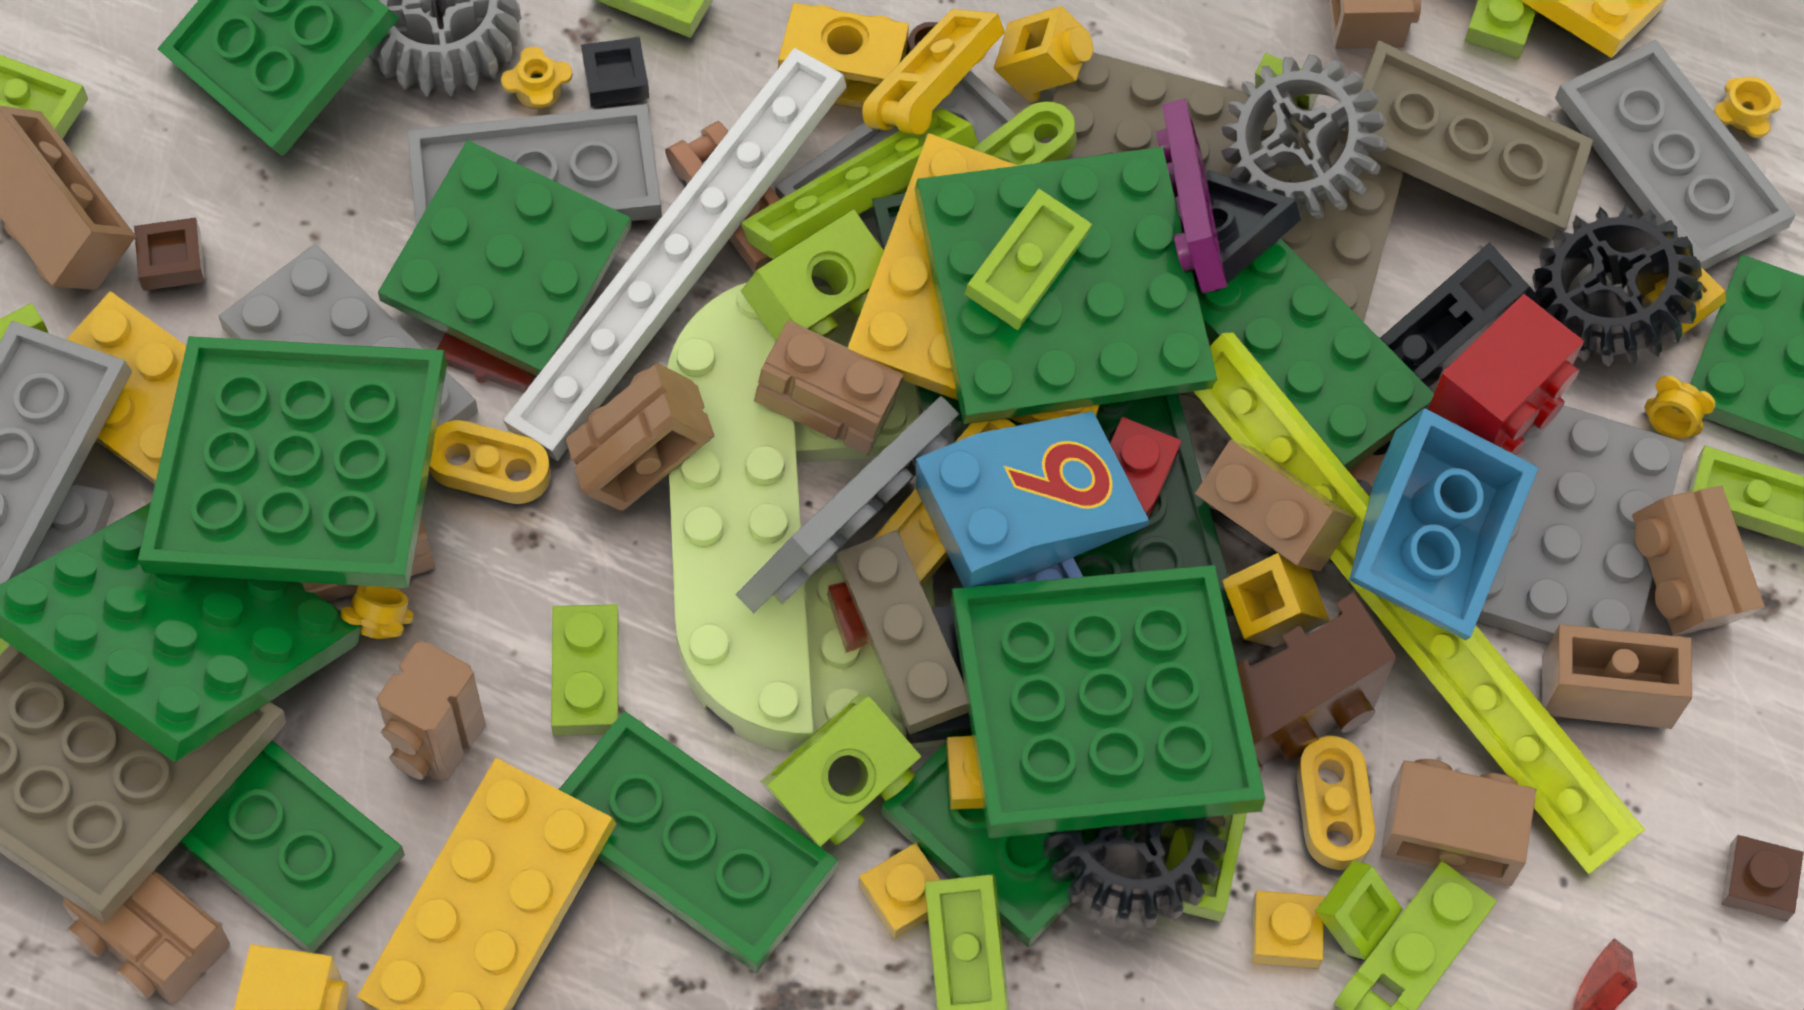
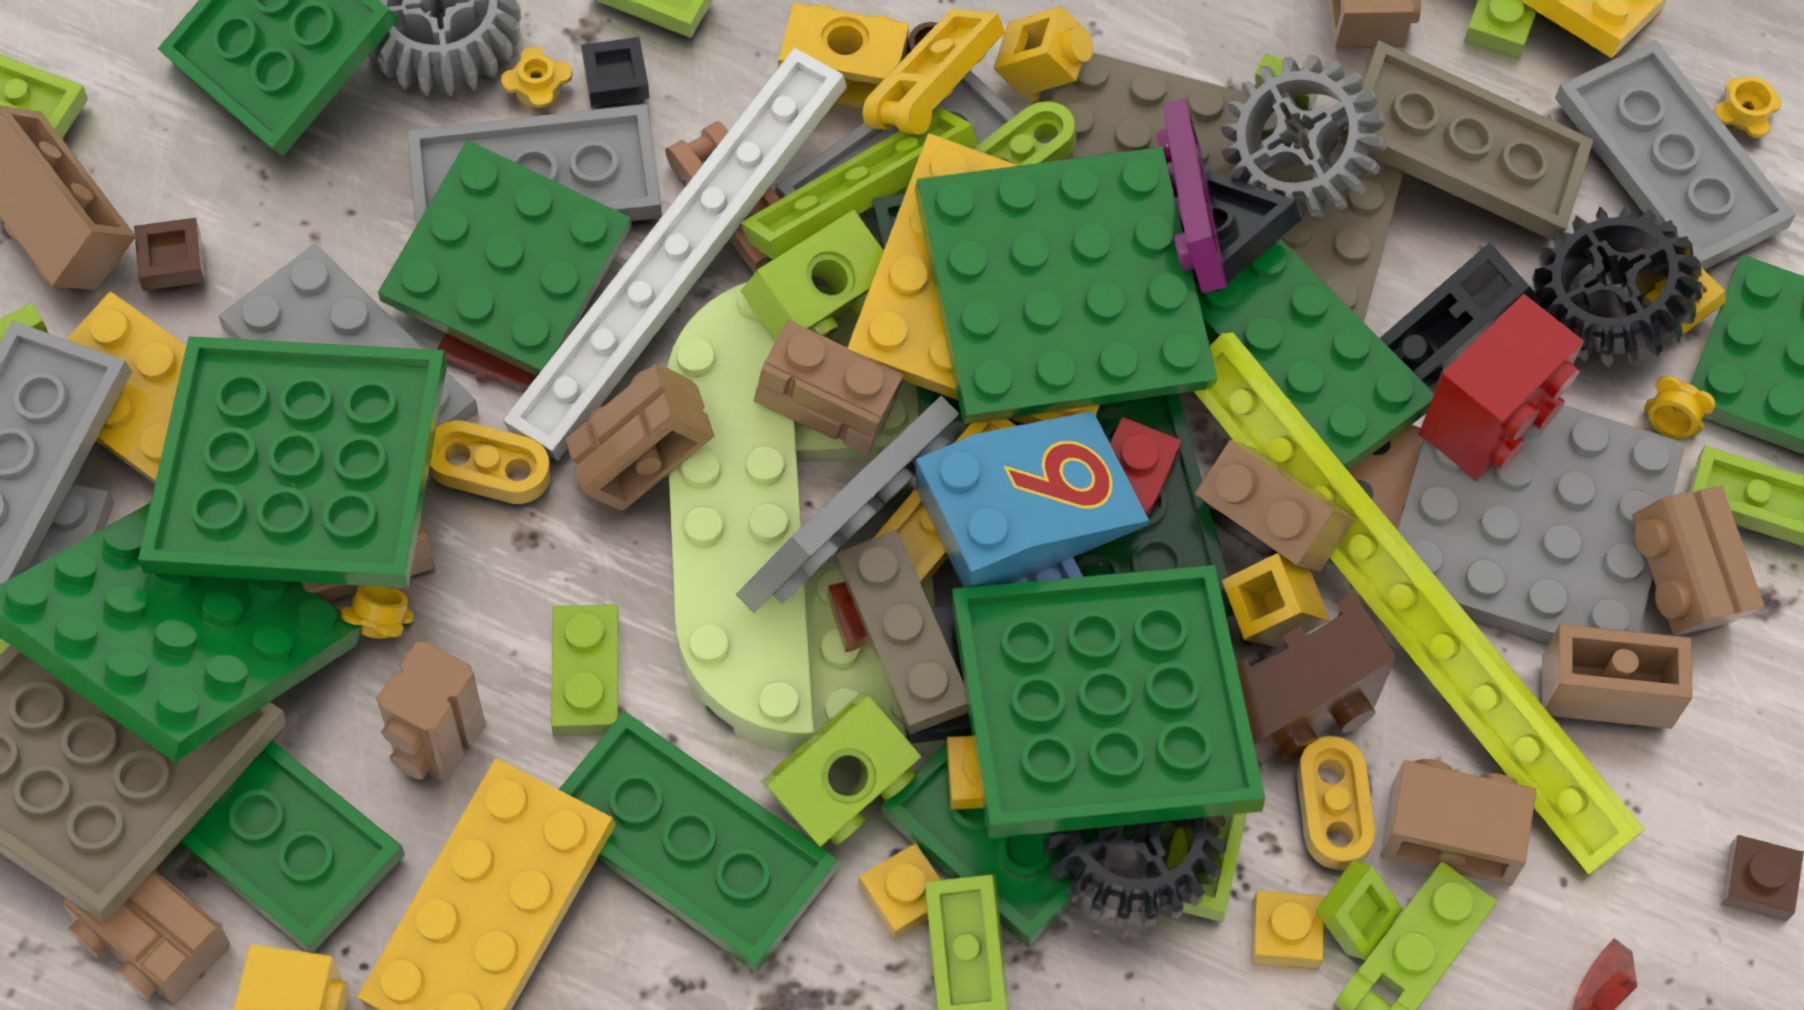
(1028, 259): lime plate -> none
(1440, 521): dark azure slope -> none

